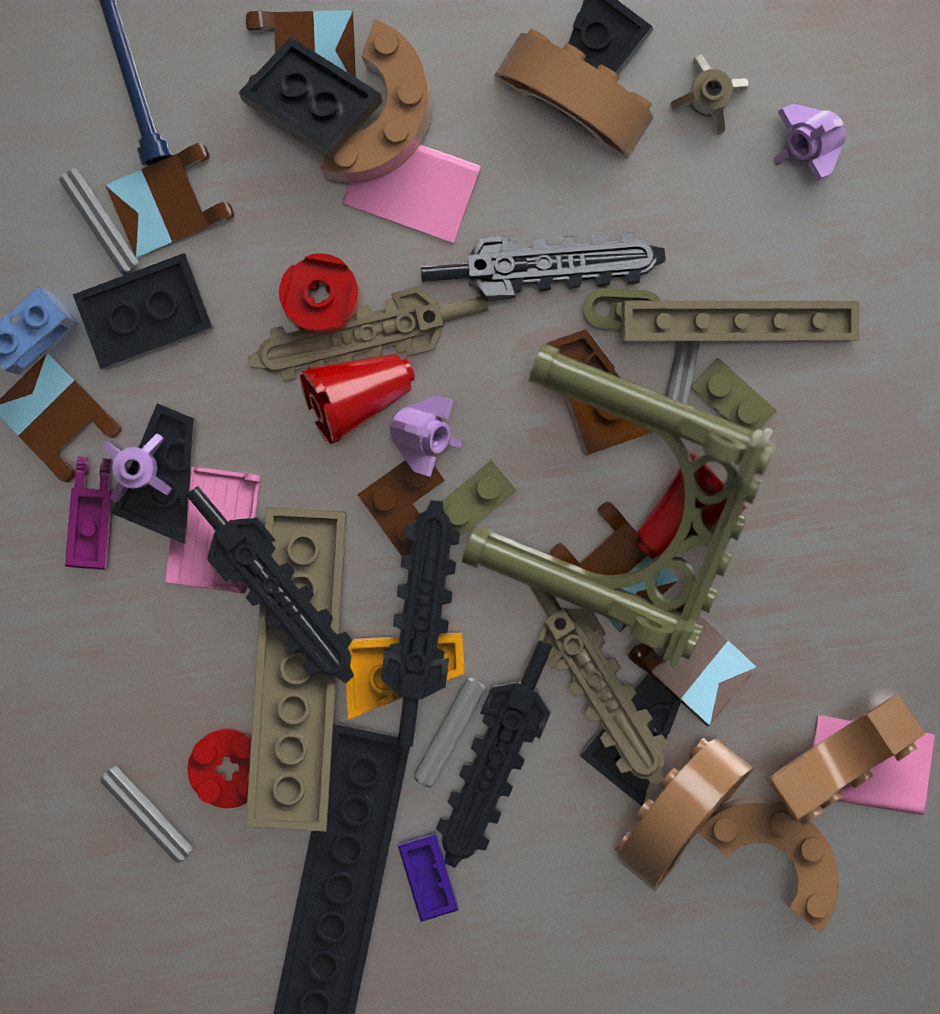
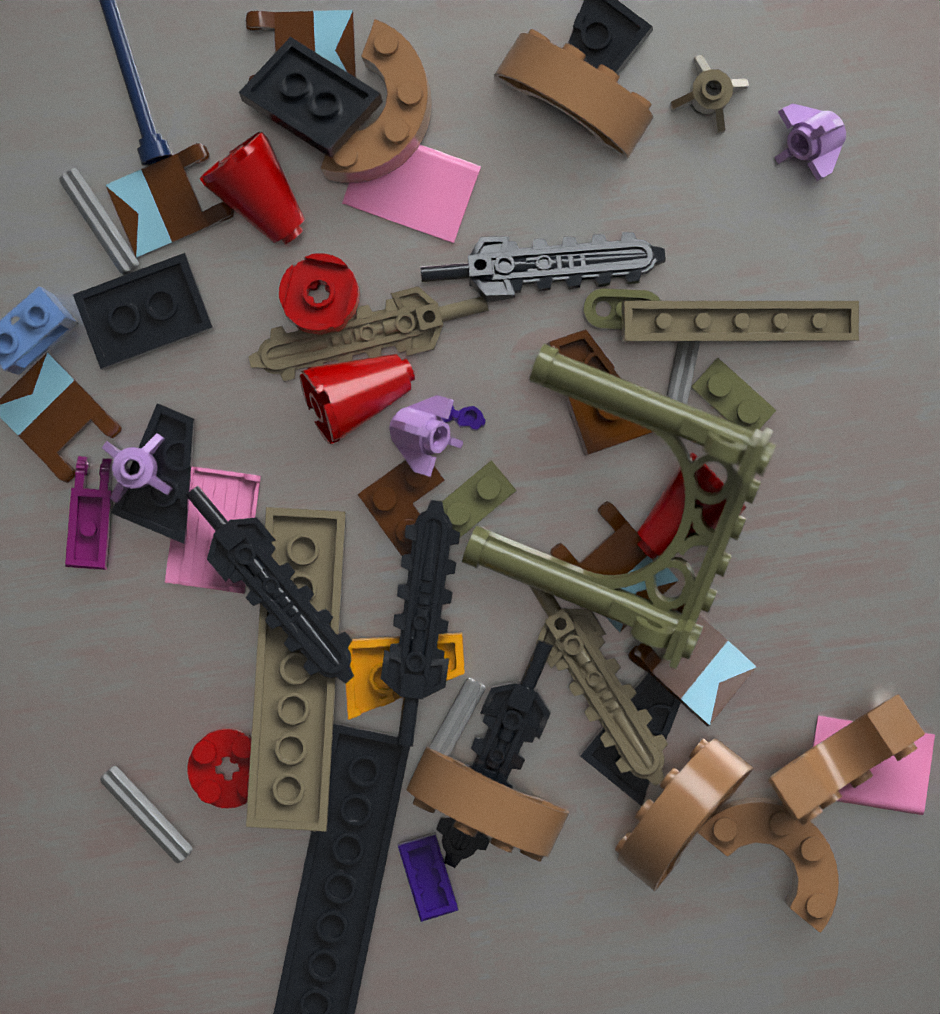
(257, 189): none -> red cone
(467, 417): none -> dark purple piece
(486, 806): none -> medium nougat brick

